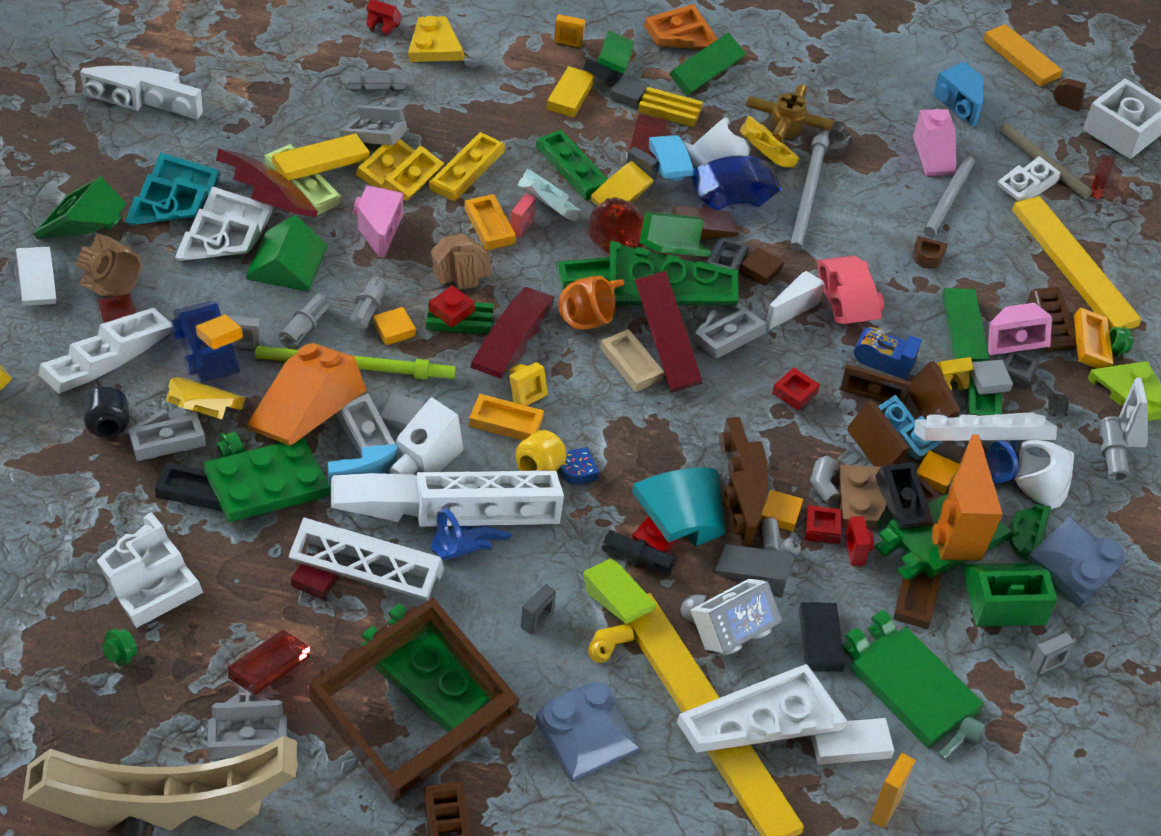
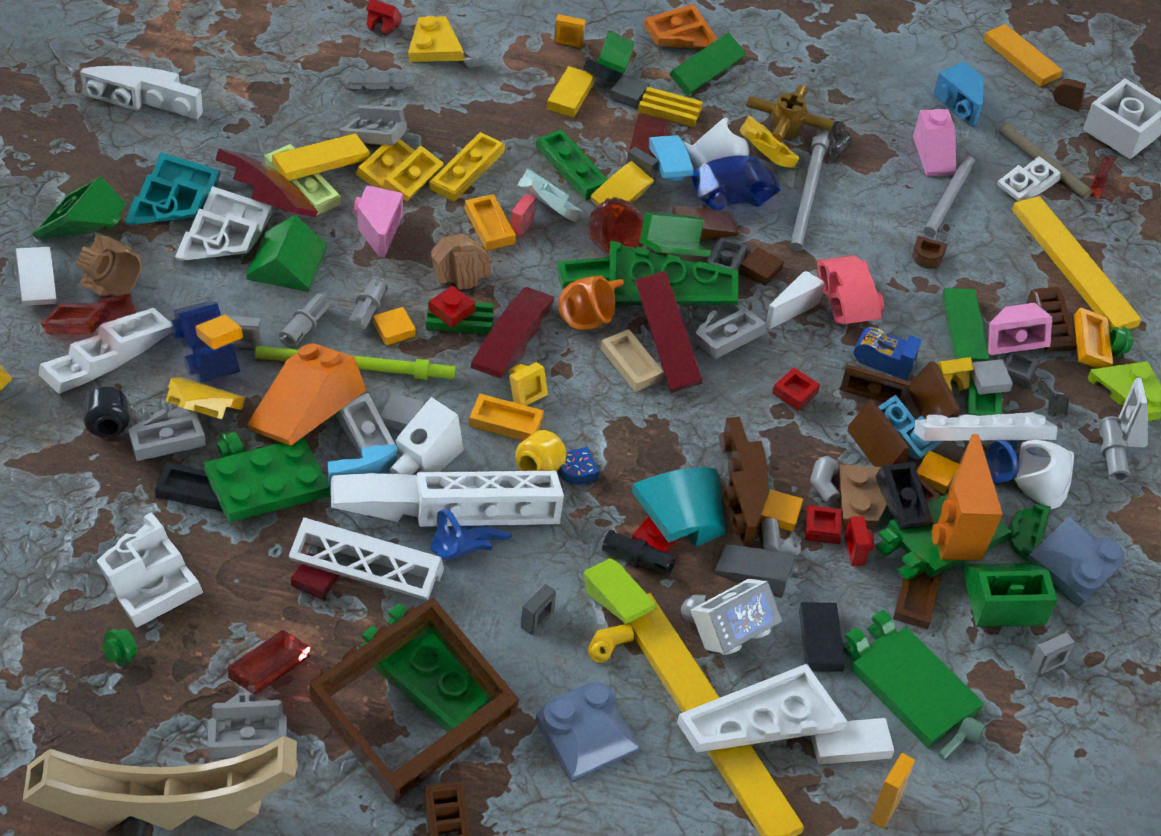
(76, 318): none -> clear red tile

